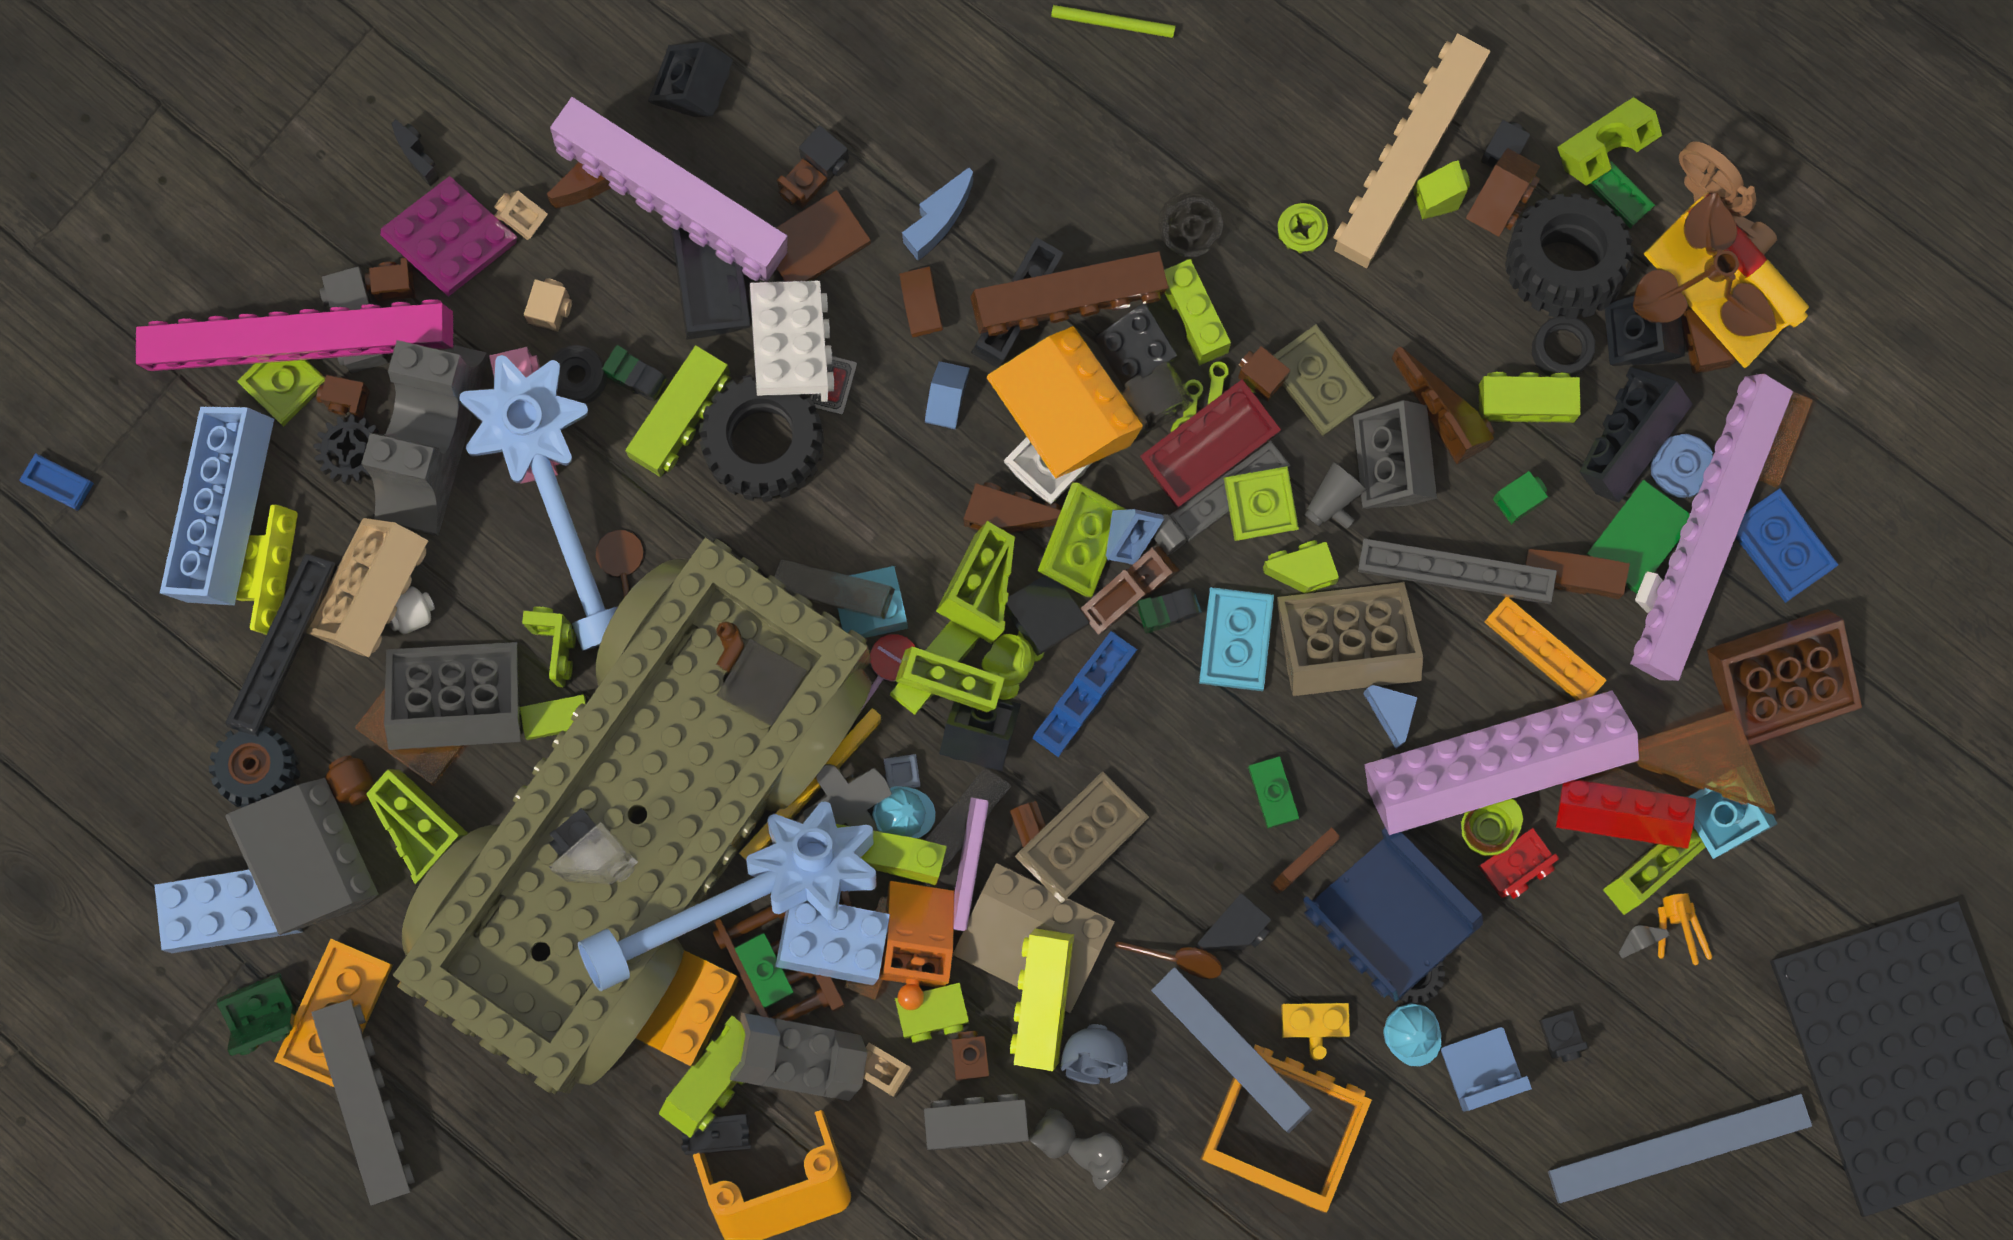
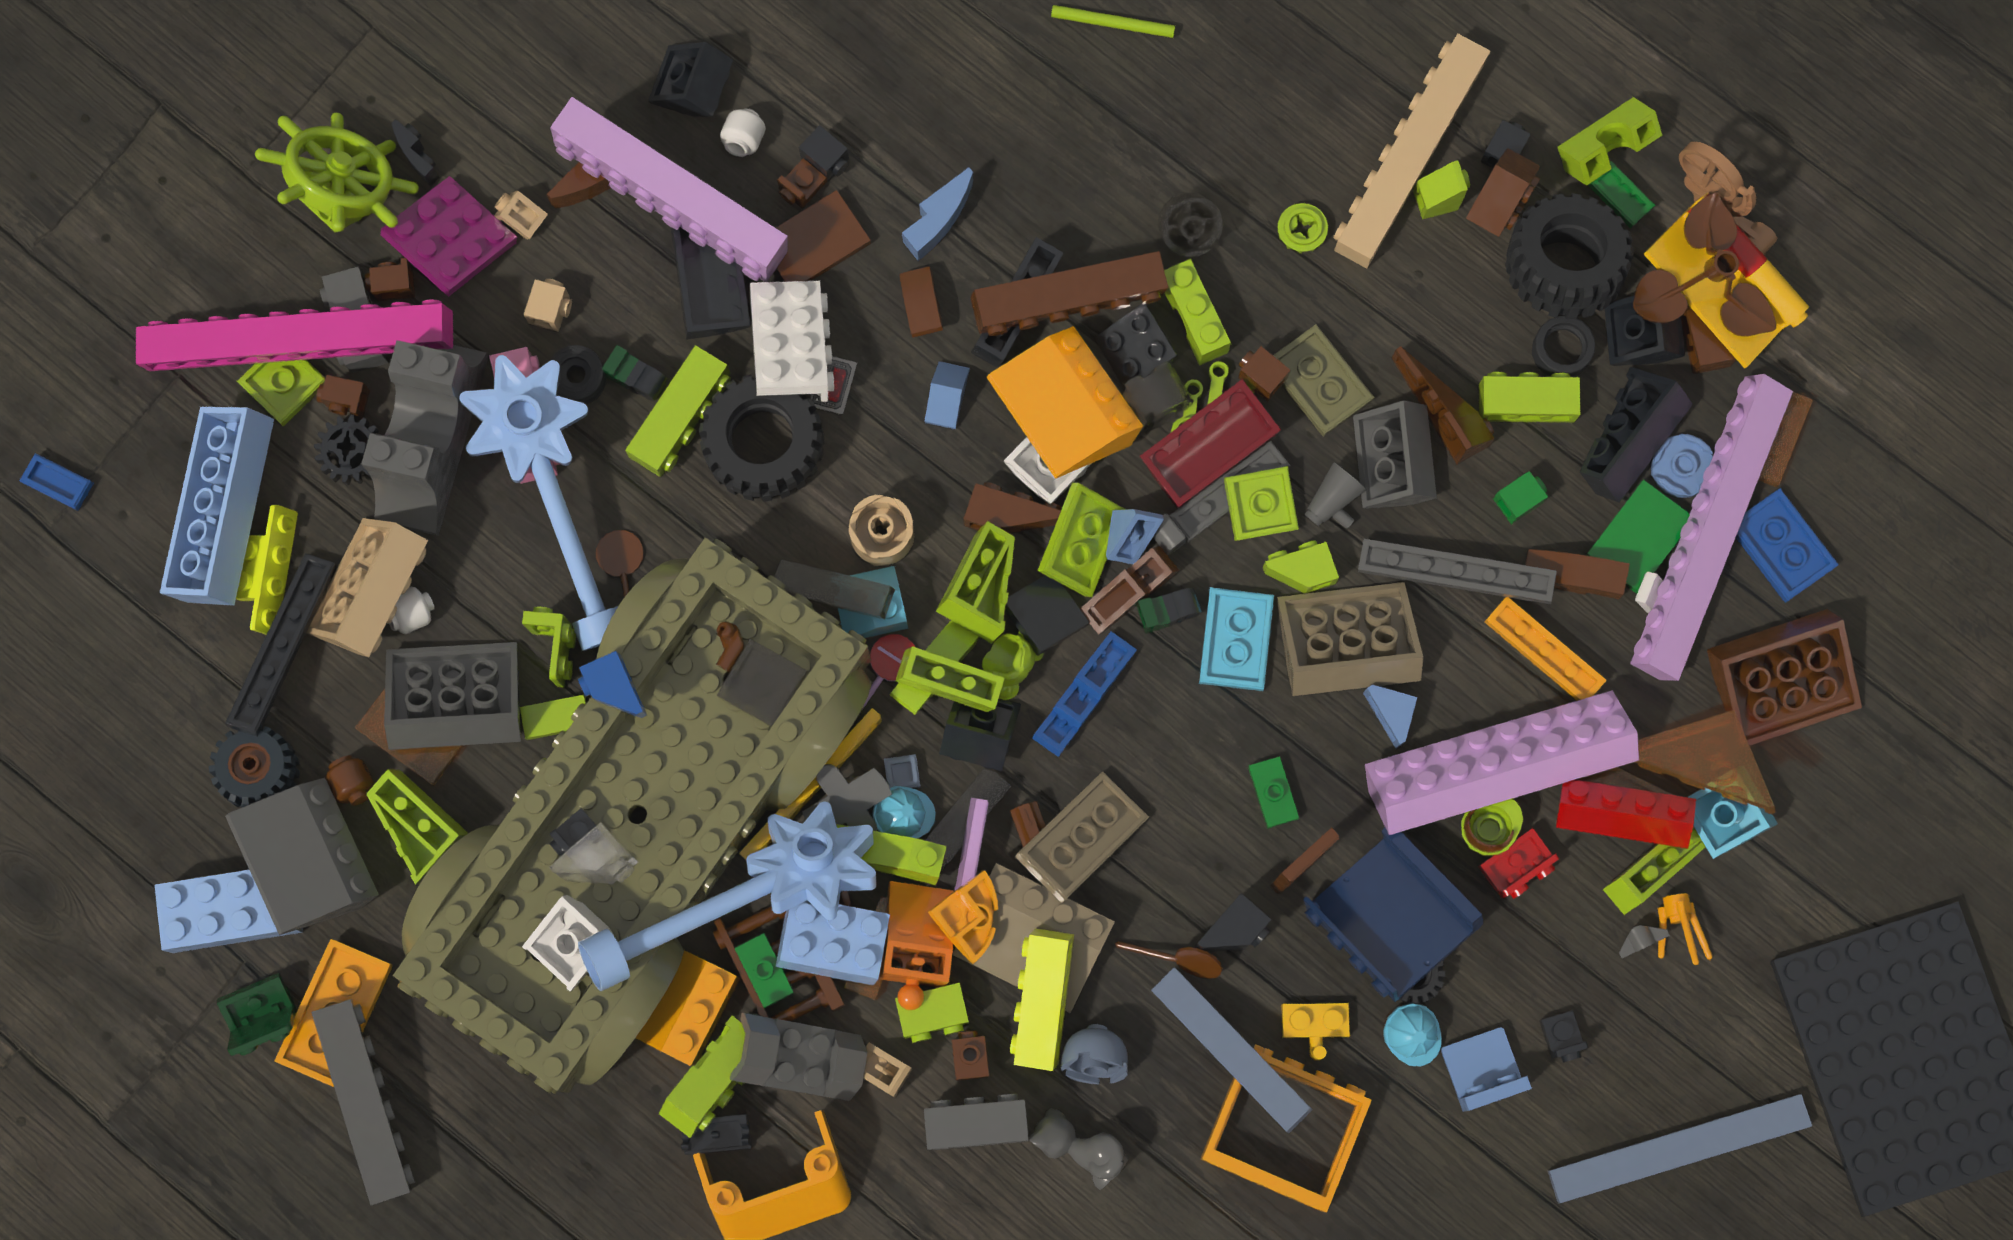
(332, 181): none -> lime piece
(558, 937): none -> white slope
(611, 684): none -> blue slope
(742, 132): none -> white head
(890, 514): none -> tan brick
(968, 916): none -> light orange brick

